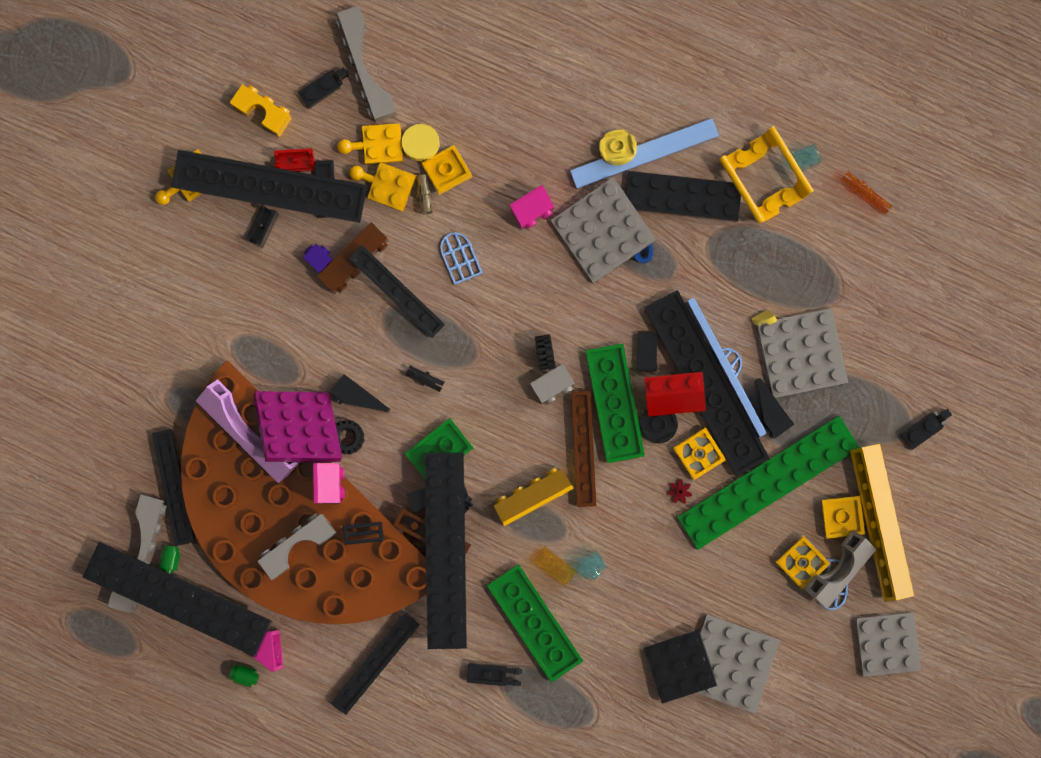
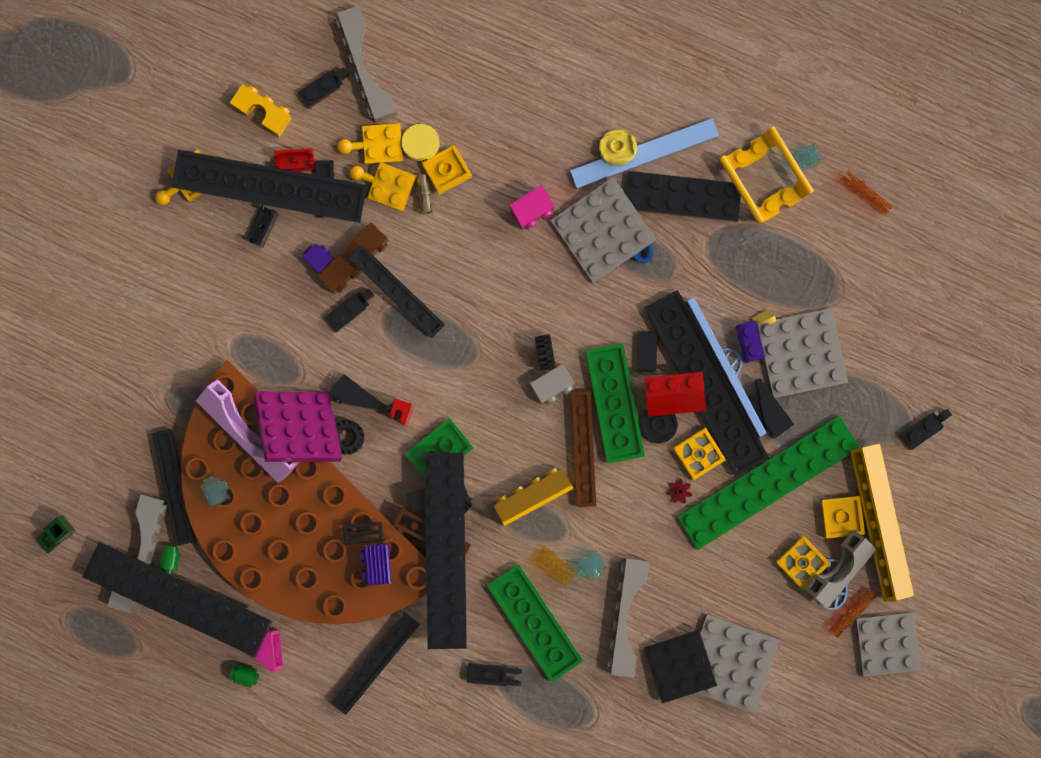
(55, 533): none -> dark green brick
(215, 490): none -> clear light blue brick
(276, 561): light grey arch -> none
(328, 483): slope -> none
(349, 310): none -> black hinge
(377, 564): none -> dark purple brick
(403, 410): none -> red hinge
(425, 378): black pin -> none
(460, 247): light blue window -> none
(634, 576): none -> light grey arch
(750, 342): none -> dark purple brick
(850, 616): none -> clear orange pin

